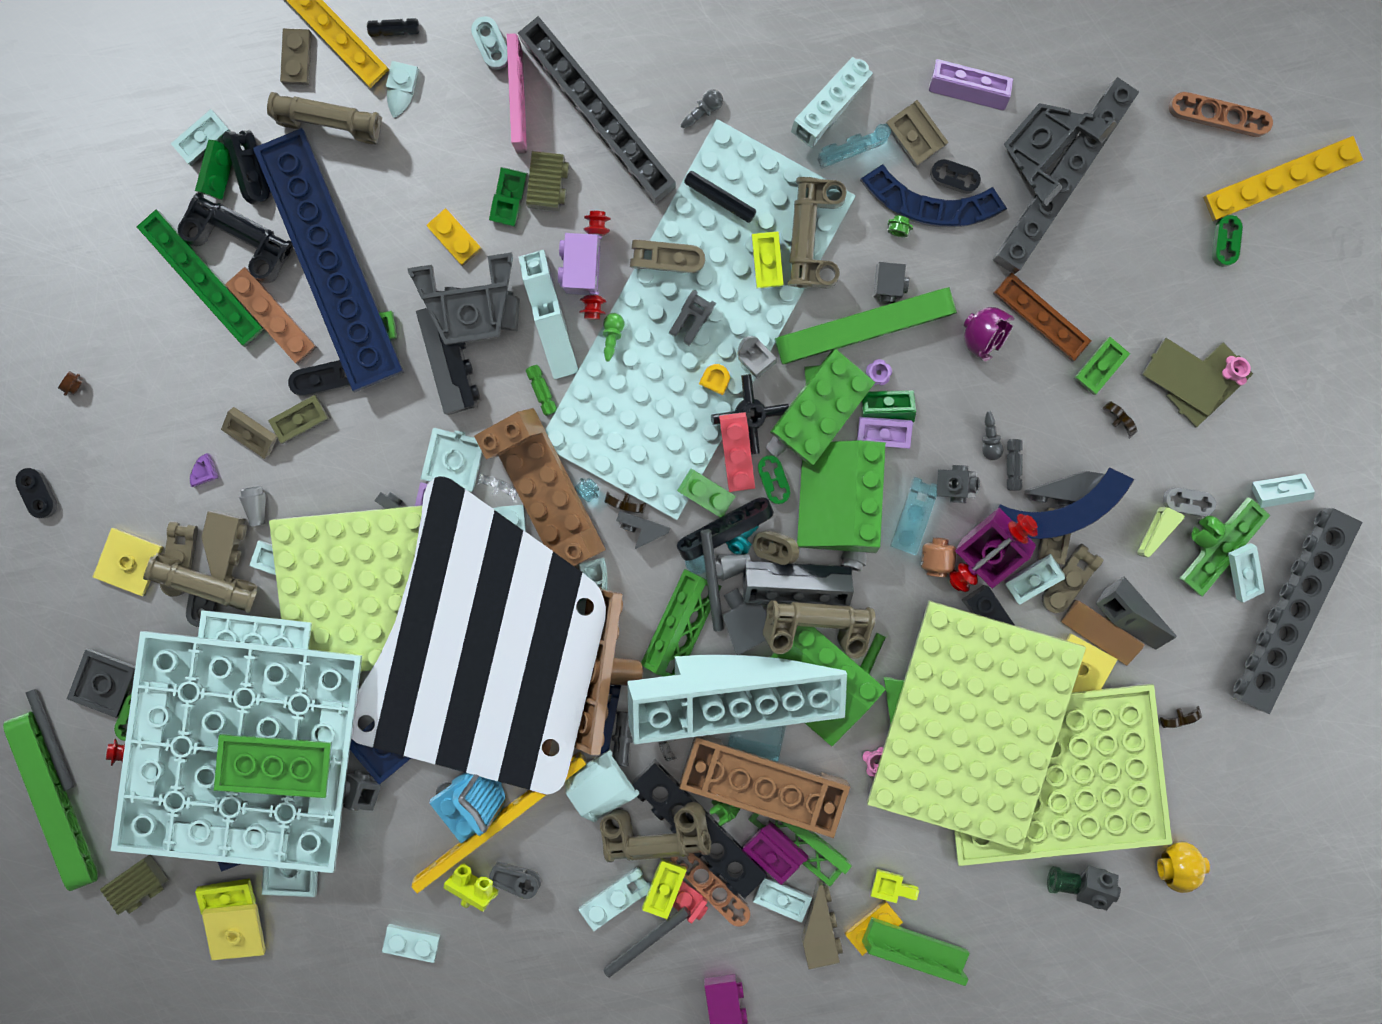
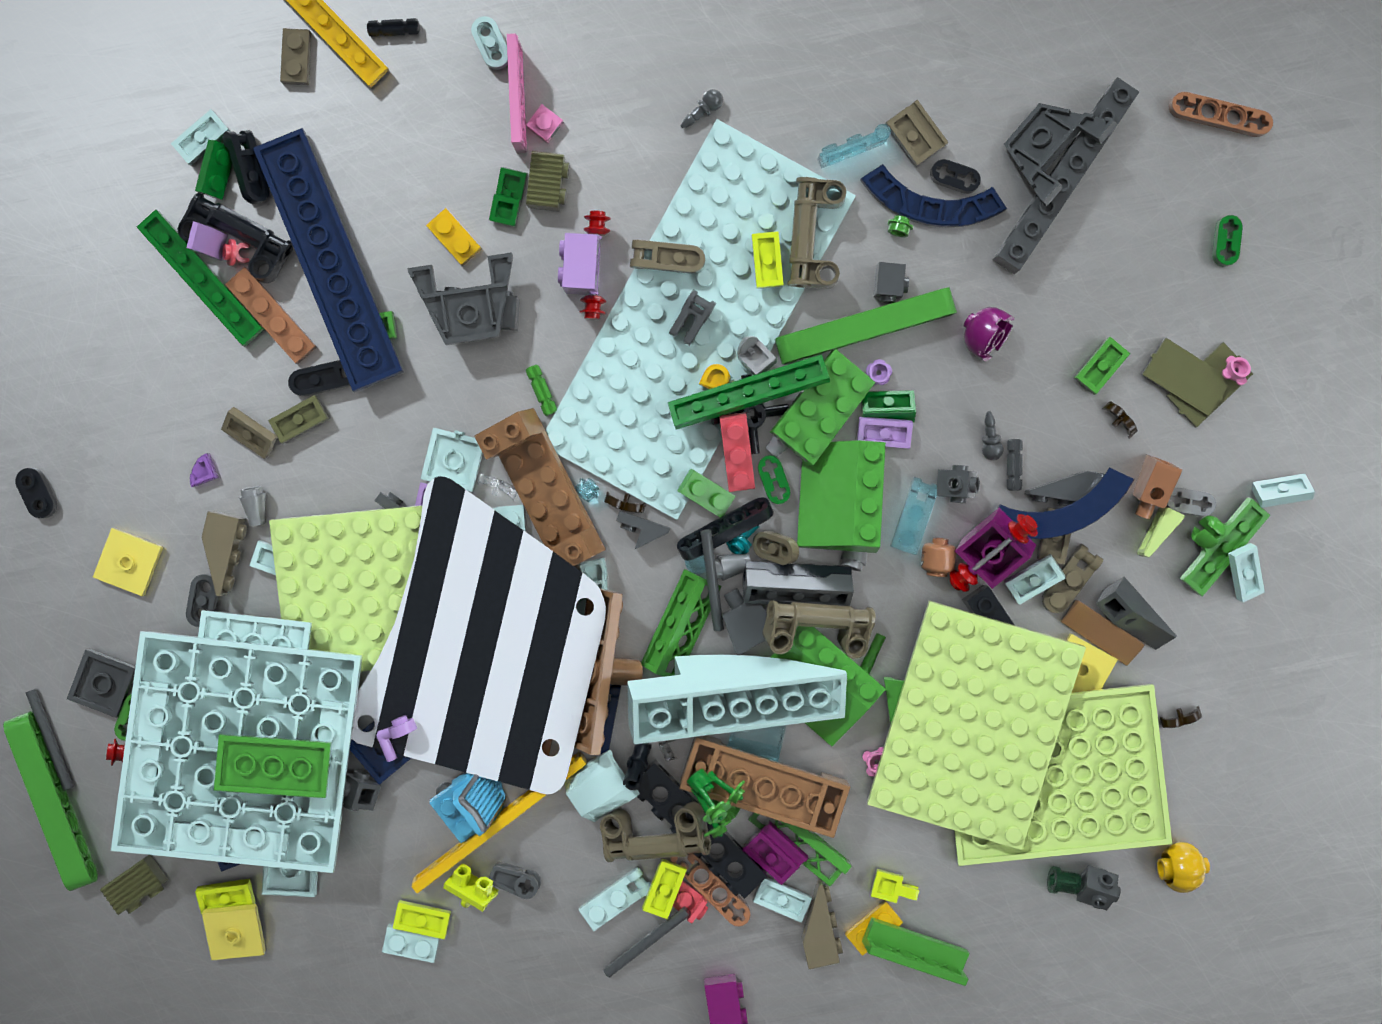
(70, 383): reddish brown plate -> none
(165, 571): dark tan piece -> none
(183, 552): dark tan plate -> none
(206, 240): none -> lavender slope
(231, 252): none -> coral plate
(293, 110): dark tan piece -> none
(400, 86): light aqua plate -> none
(400, 727): none -> lavender plate
(421, 919): none -> neon yellow plate
(448, 368): piece -> none
(544, 123): none -> bright pink plate
(548, 314): light aqua slope -> none
(597, 110): dark grey brick -> none
(613, 326): bright green bar -> none
(622, 739): dark grey pin -> none
(637, 765): none -> black pin
(701, 786): none -> plant
(720, 196): black axle -> none
(749, 392): none -> green plate
(831, 102): light aqua slope -> none
(971, 85): lavender slope -> none
(1042, 317): dark orange tile -> none
(1158, 475): none -> nougat torso
(1283, 178): yellow plate -> none
(1298, 627): dark grey brick -> none

